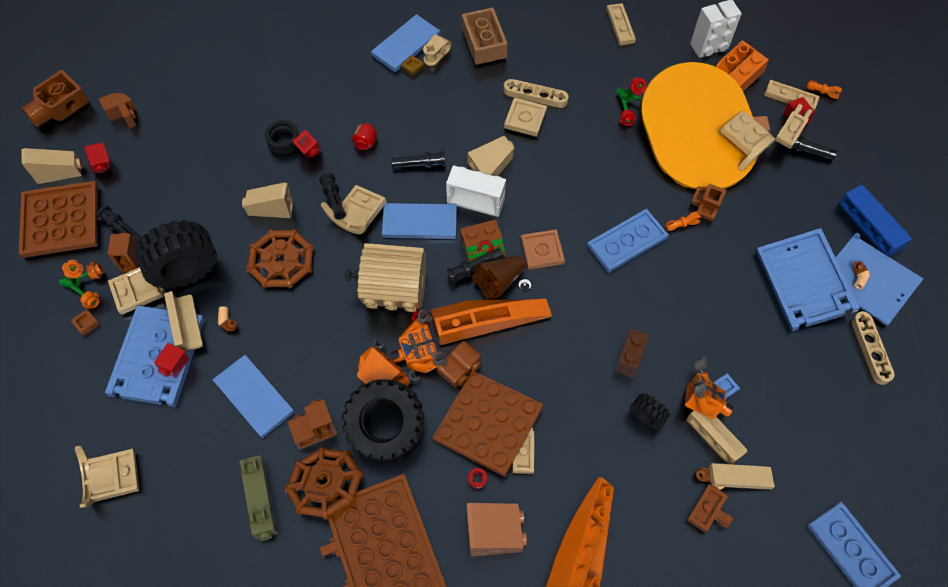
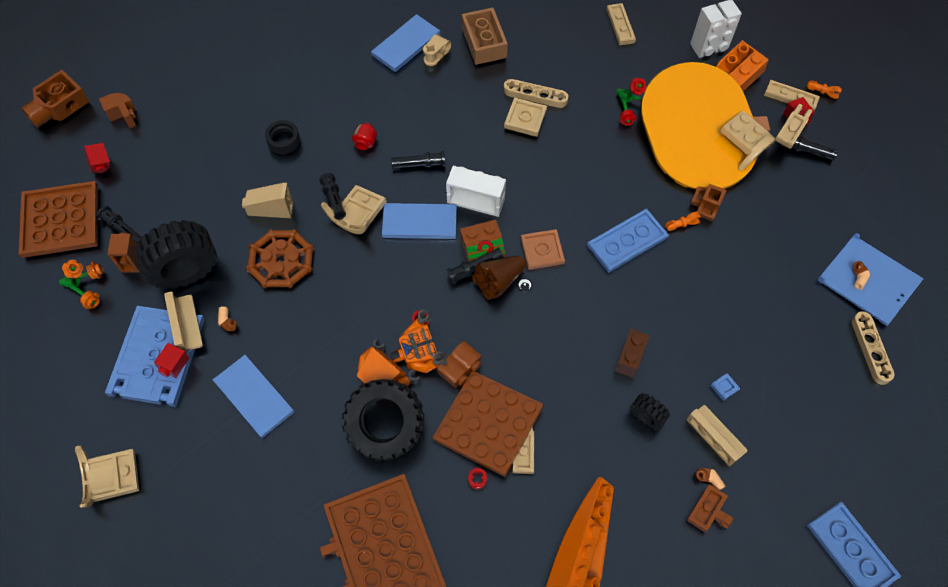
(51, 164): tan slope -> none
(85, 322): dark orange tile -> none
(133, 291): tan piece -> none
(258, 498): olive brick -> none
(307, 144): red brick -> none
(313, 426): dark orange brick -> none
(331, 489): dark orange plate -> none
(391, 277): tan piece -> none
(412, 65): pearl gold tile -> none
(485, 316): orange wedge -> none
(491, 157): tan slope -> none
(495, 528): nougat slope -> none
(705, 395): orange torso -> none
(741, 476): tan tile -> none
(807, 279): medium blue door -> none
(875, 220): blue brick -> none

